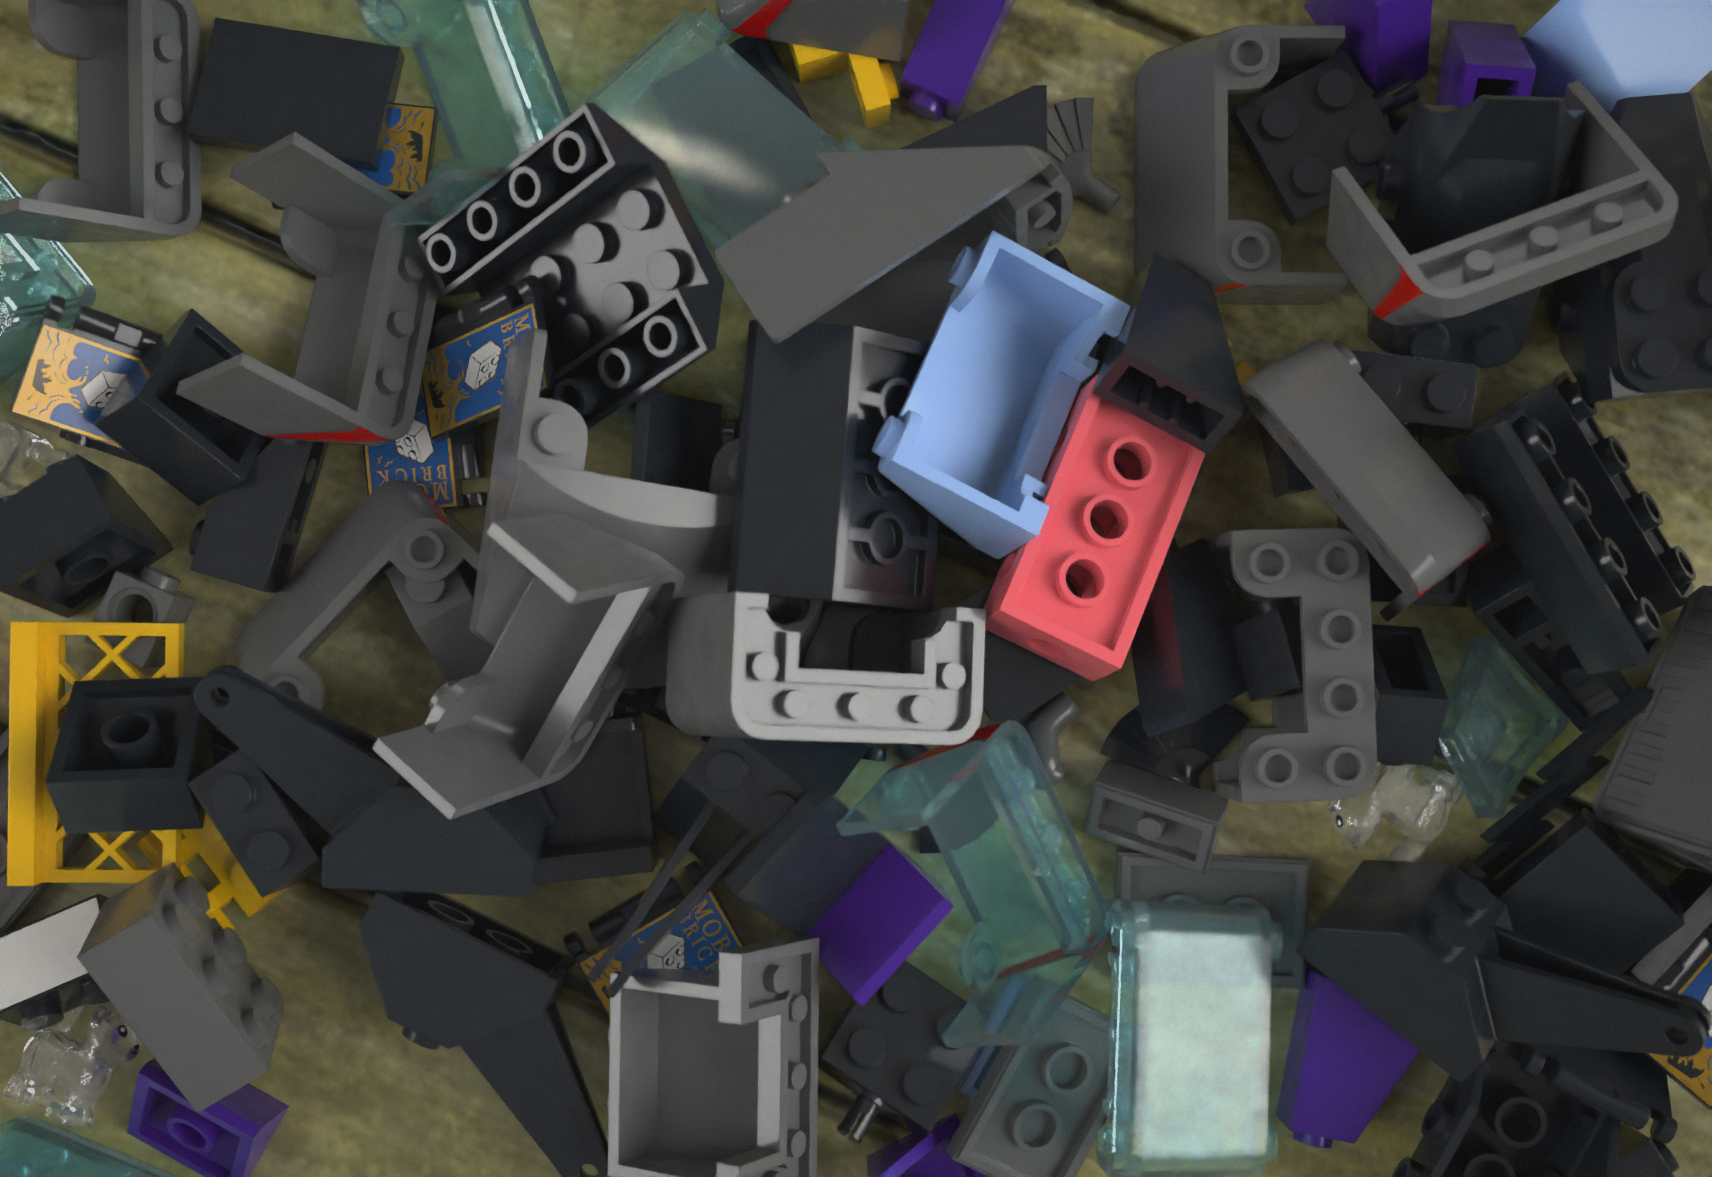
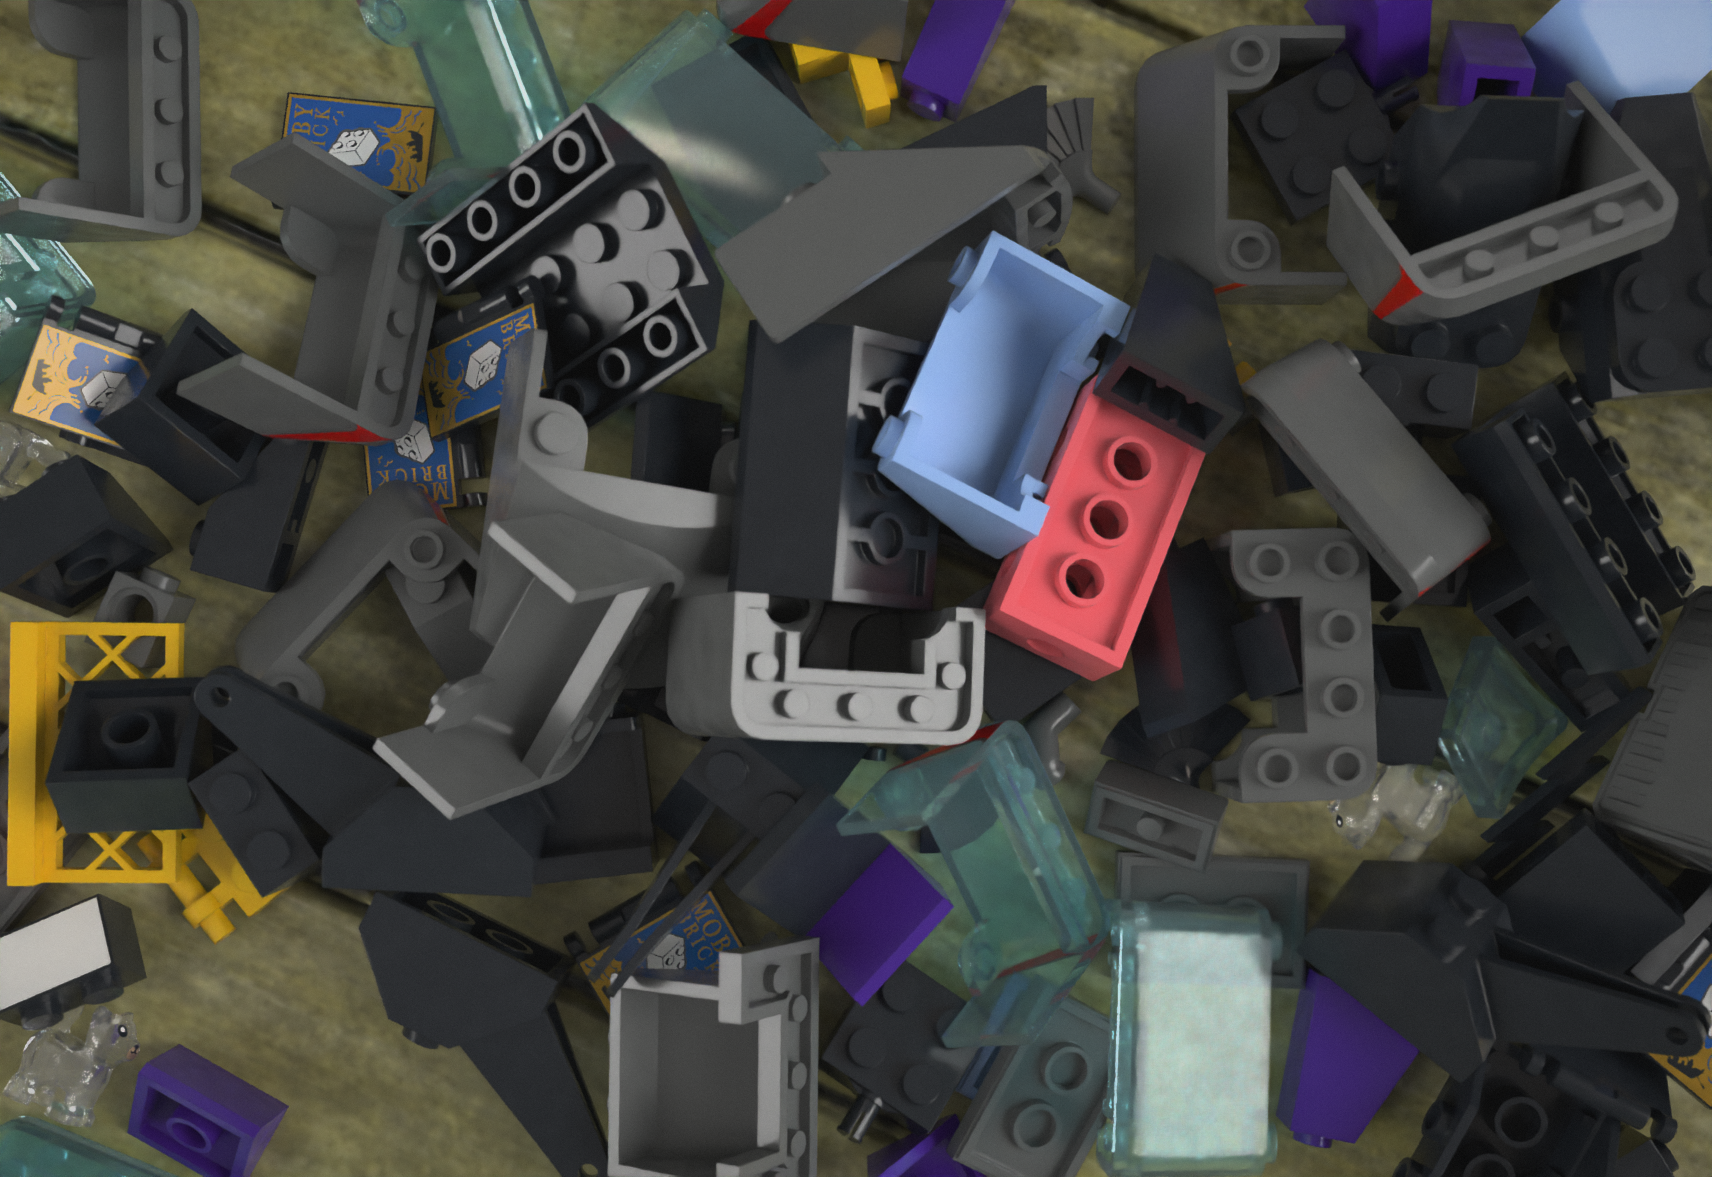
(184, 986): dark grey piece -> none
(284, 81): black tile -> none

